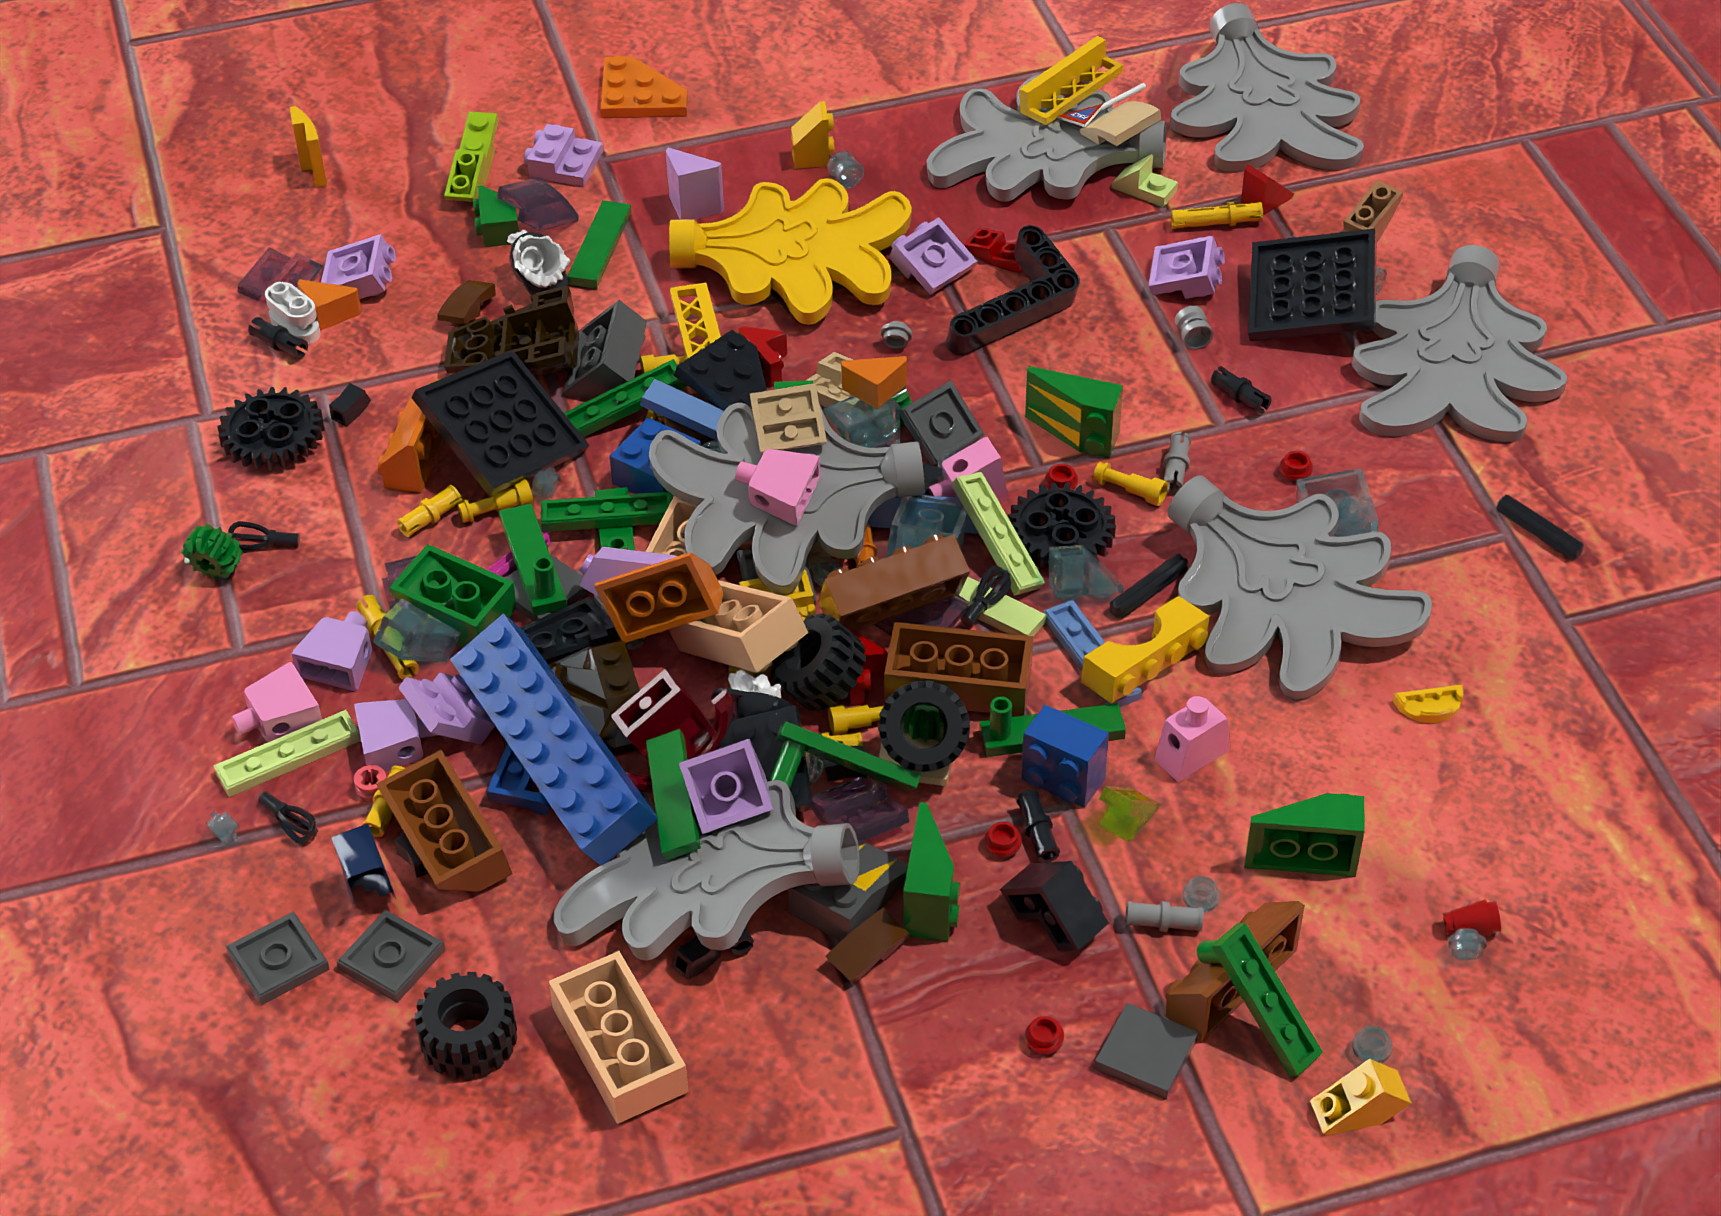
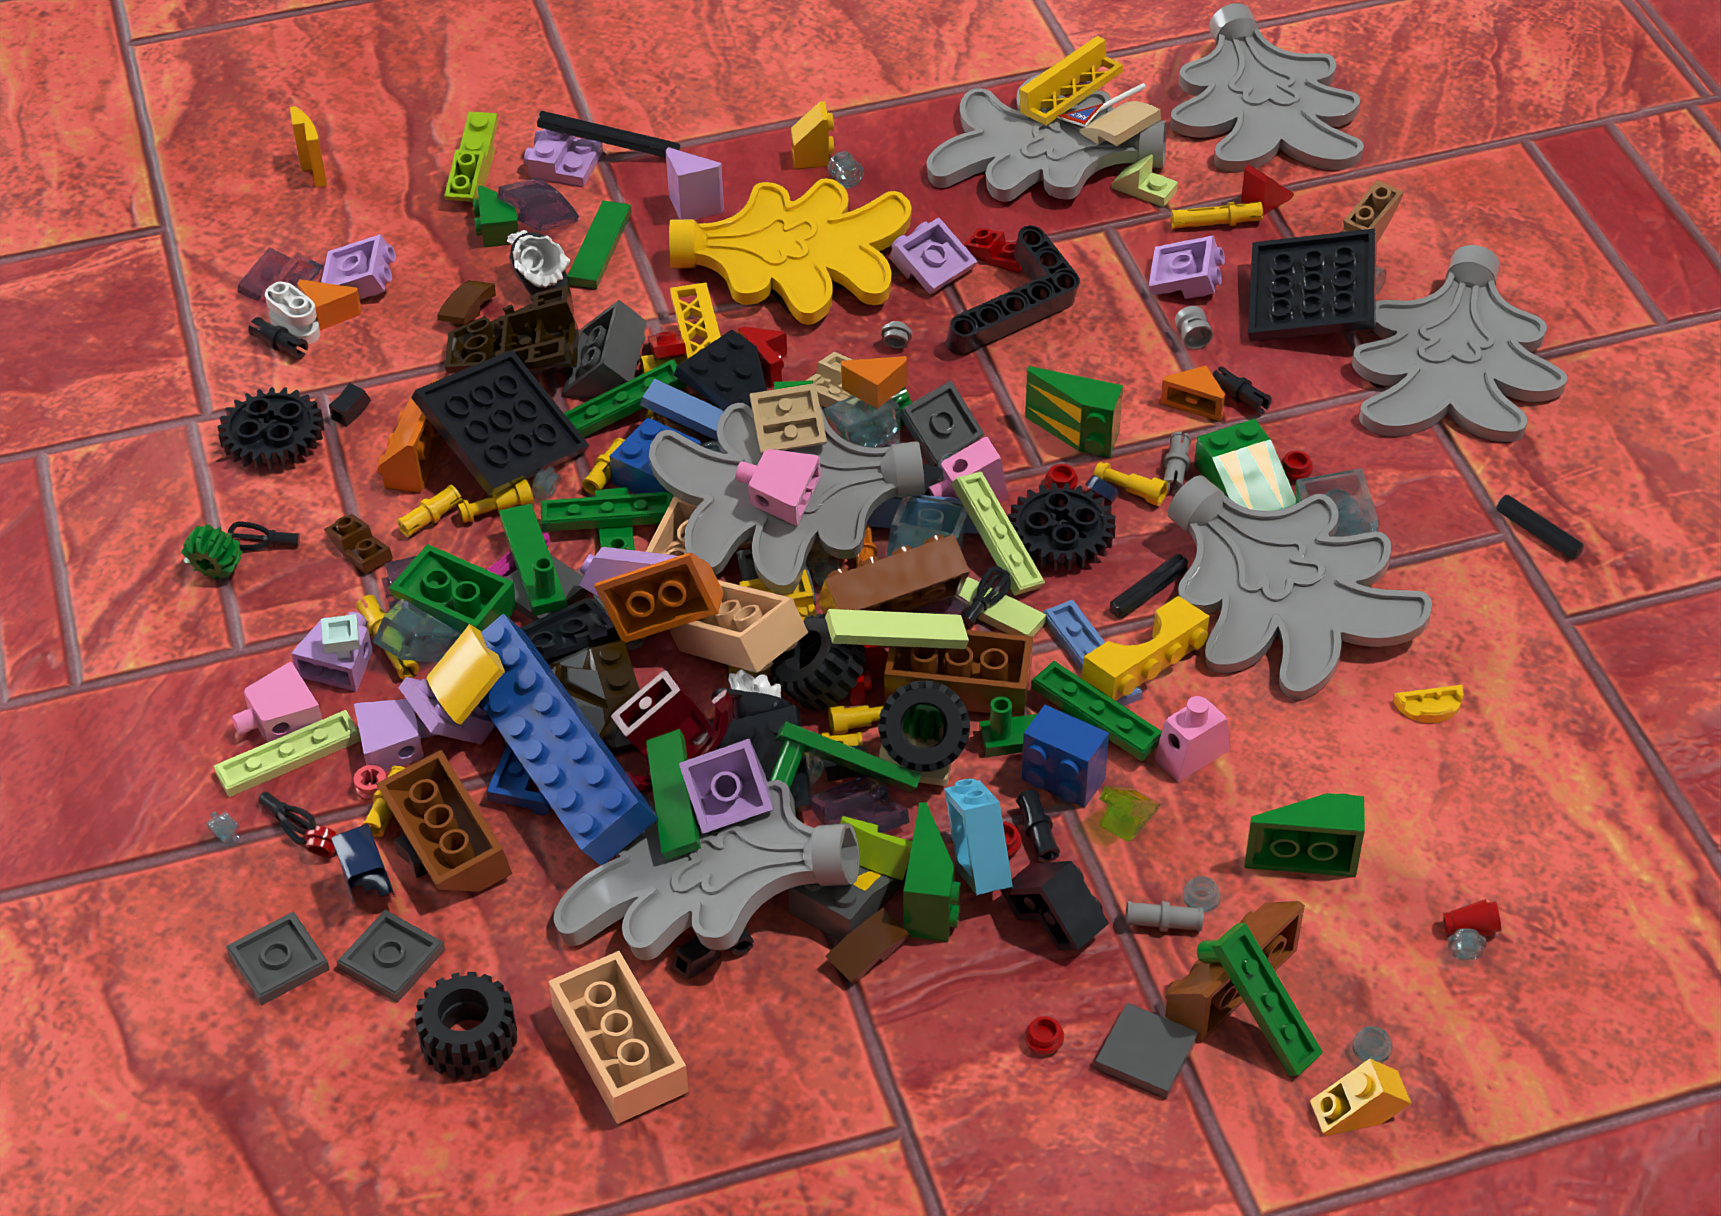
(320, 841): none -> red plate
(340, 635): none -> light aqua tile
(357, 544): none -> reddish brown slope
(465, 674): none -> yellow slope
(598, 478): none -> yellow pin
(605, 134): none -> black axle
(639, 91): orange plate -> none
(667, 345): none -> red plate
(880, 851): none -> lime slope
(896, 629): none -> yellowish green tile
(978, 836): none -> medium azure window
(1078, 572): clear light blue slope -> none
(1097, 709): none -> green tile
(1103, 488): none -> dark blue tile
(1194, 392): none -> orange slope
(1244, 467): none -> slope

